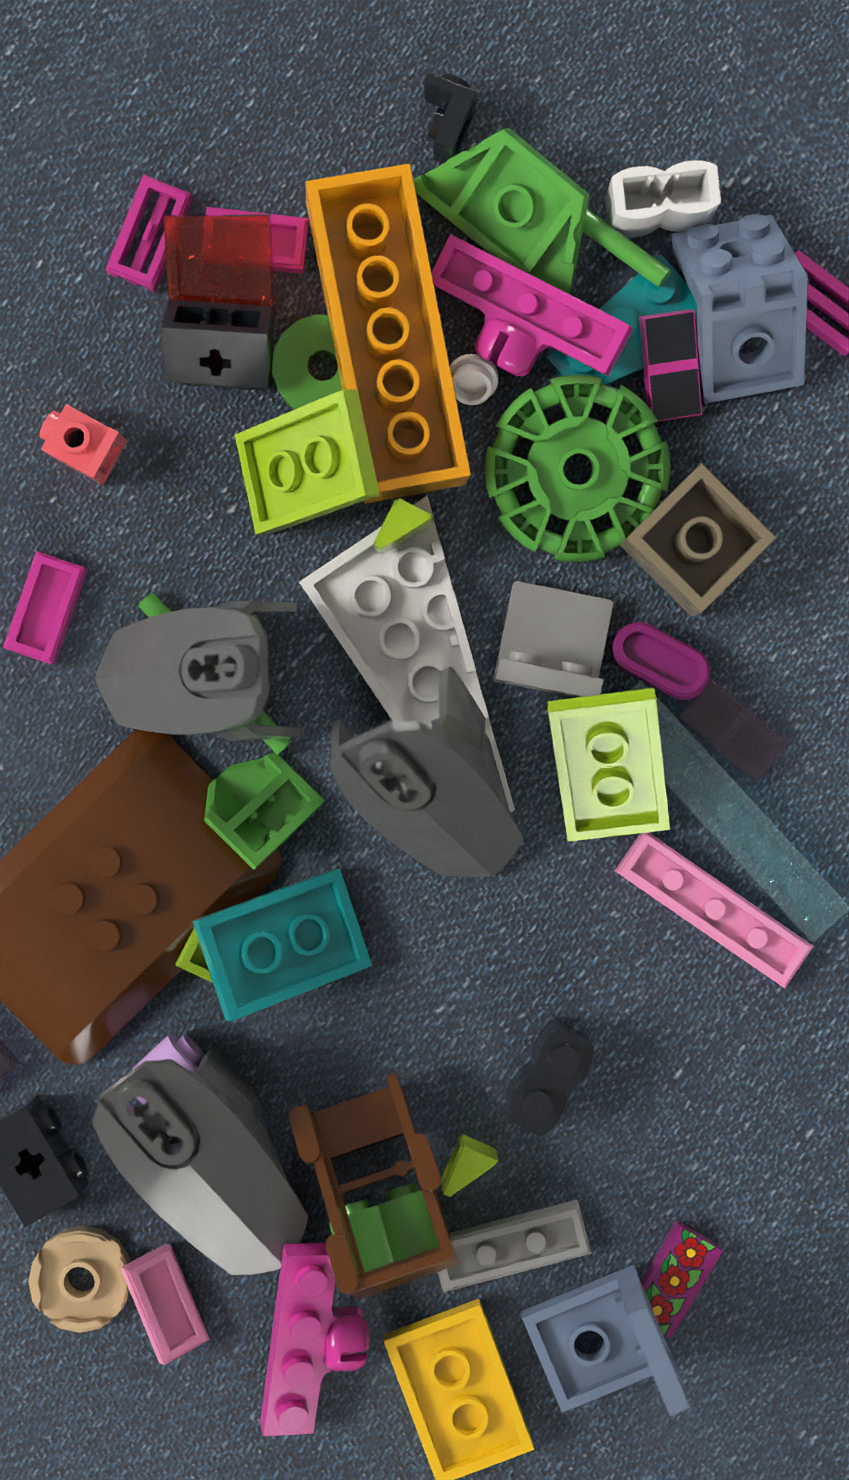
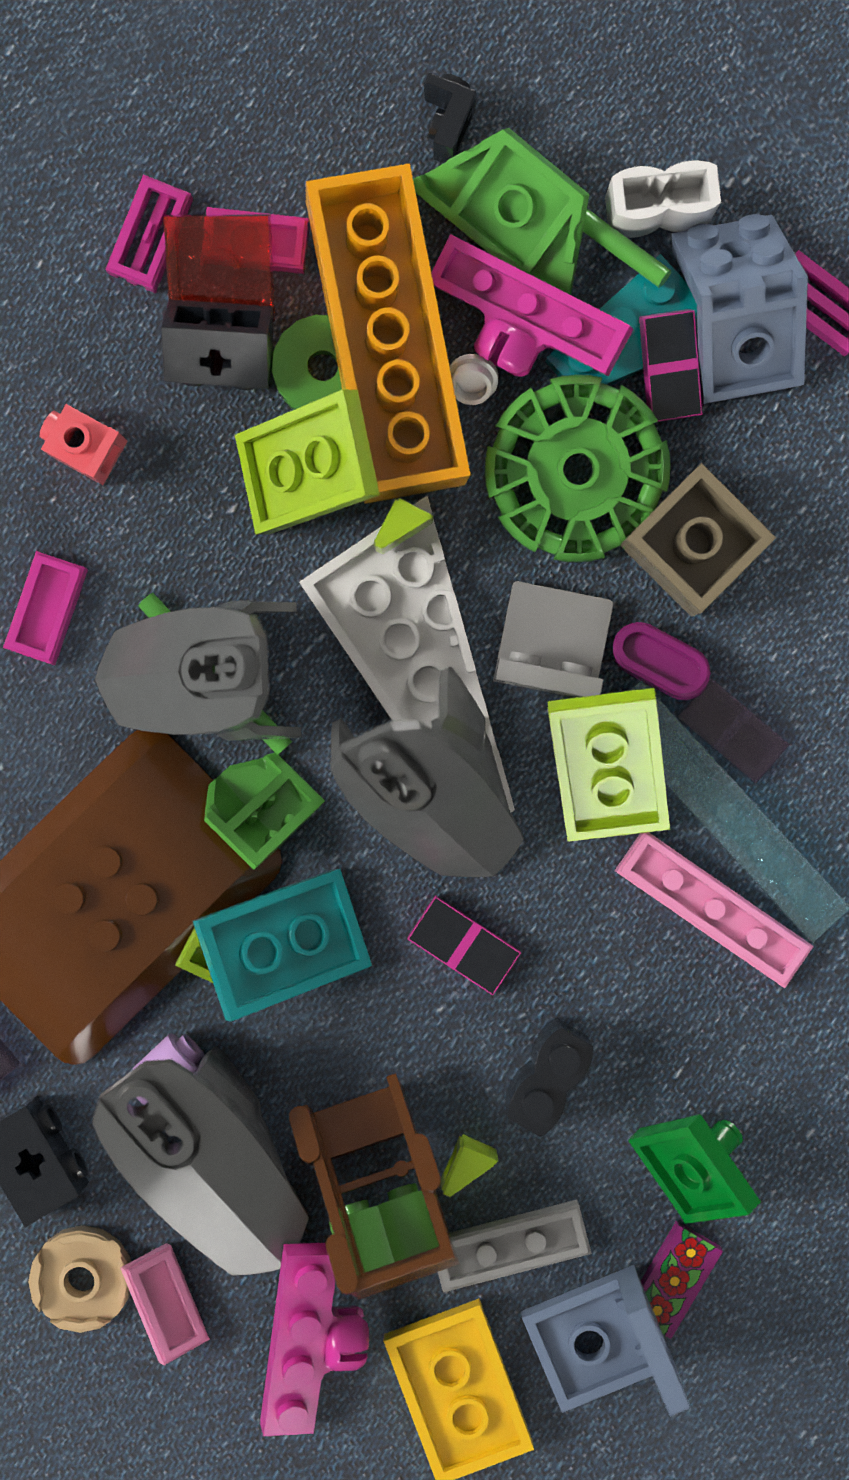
(464, 945): none -> black tile
(696, 1167): none -> green tile

